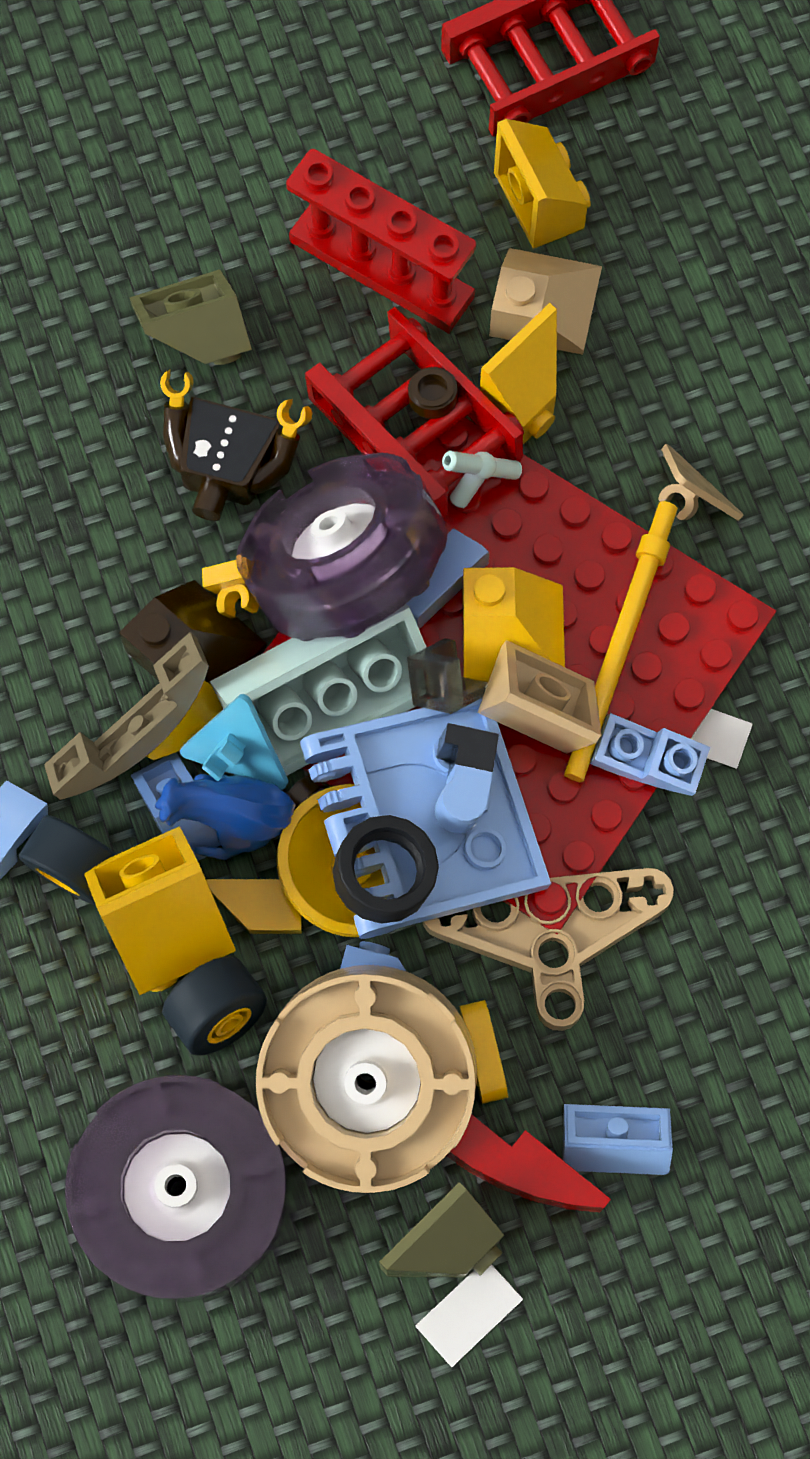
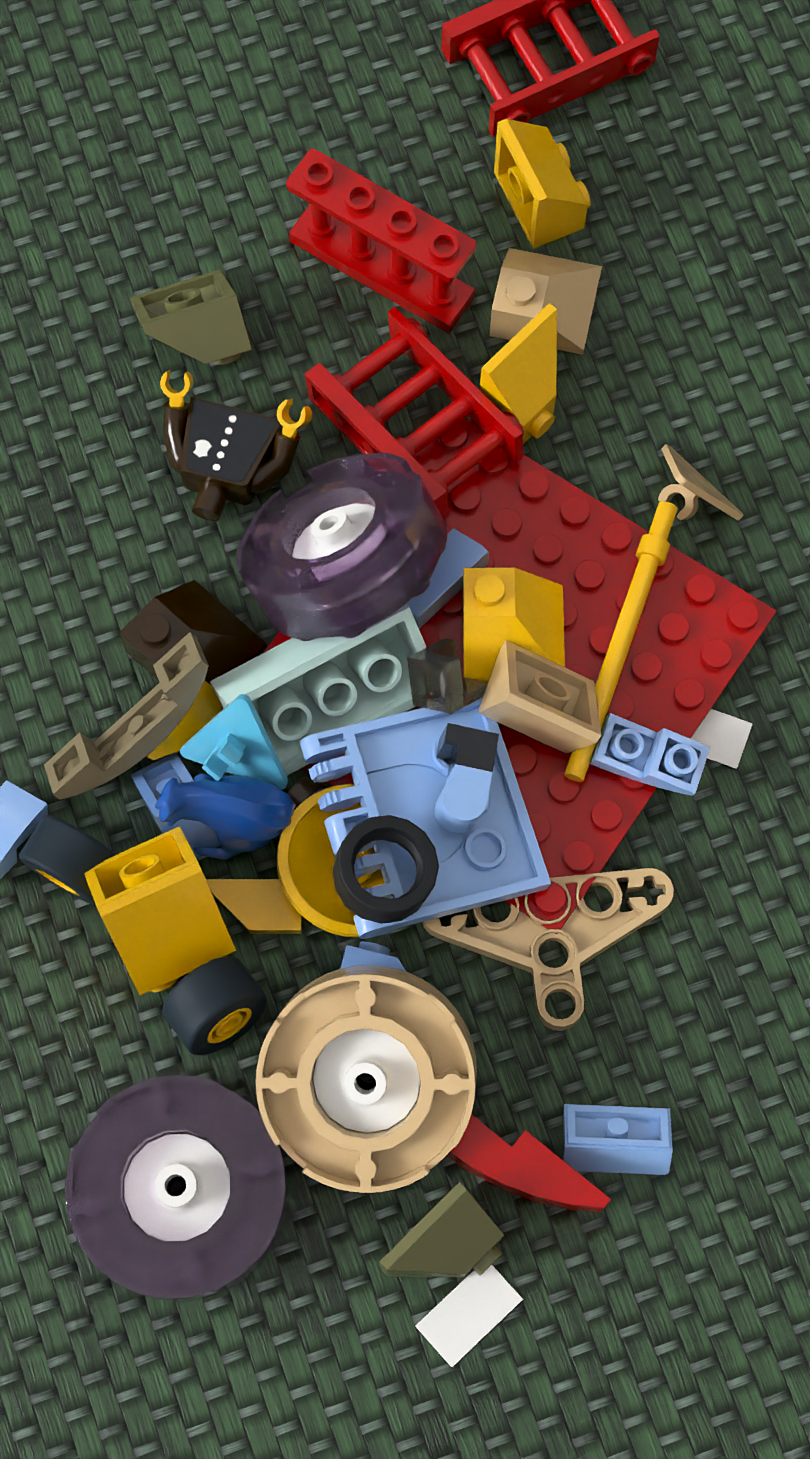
(229, 586): yellow tile -> none
(432, 392): dark brown tile -> none
(477, 469): light aqua piece -> none
(490, 1073): yellow beam -> none

